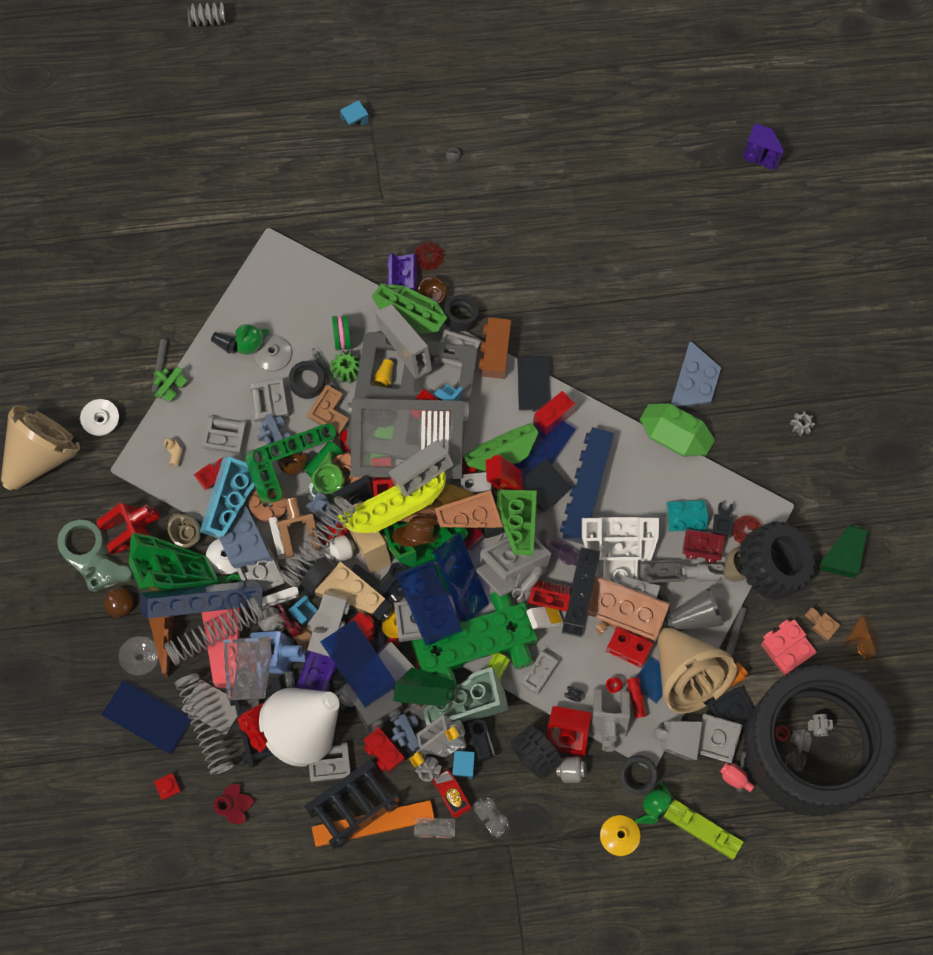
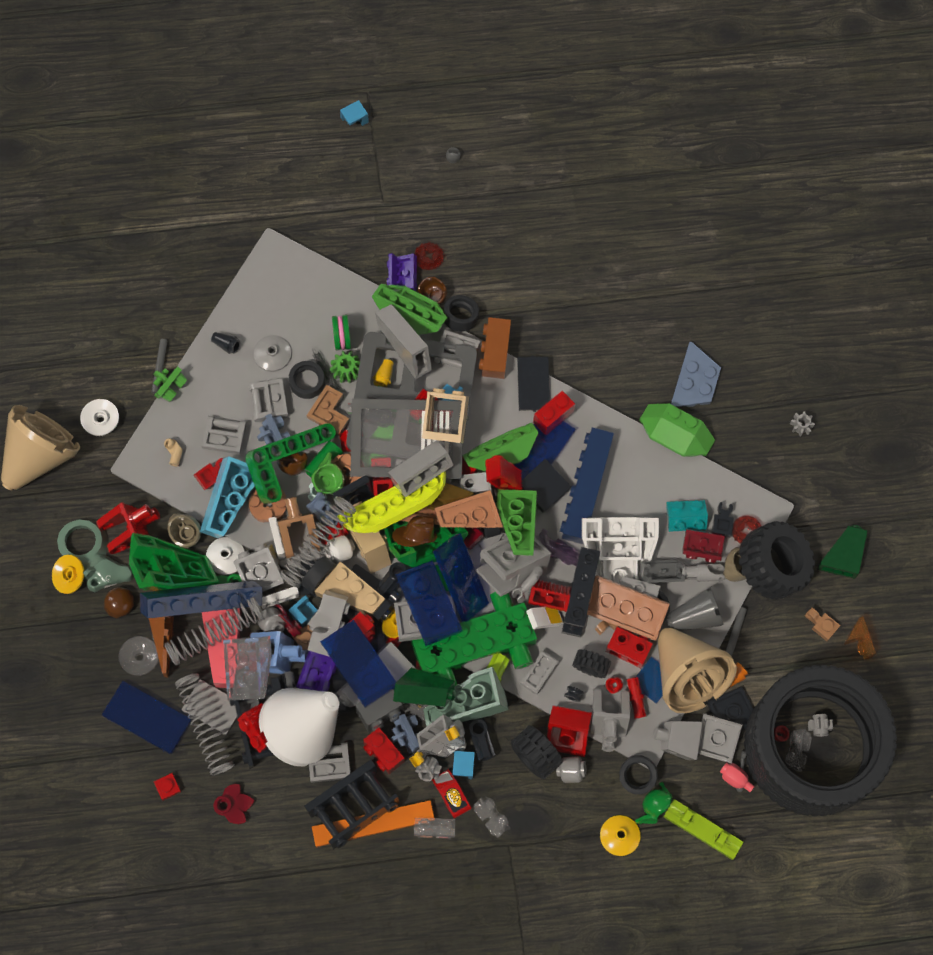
(68, 574): none -> yellow dish
(206, 14): light grey piece -> none
(244, 541): sand blue wing -> none
(249, 338): green piece -> none
(440, 393): none -> tan window
(591, 663): none -> black tyre
(763, 147): dark purple slope -> none
(788, 646): coral plate -> none

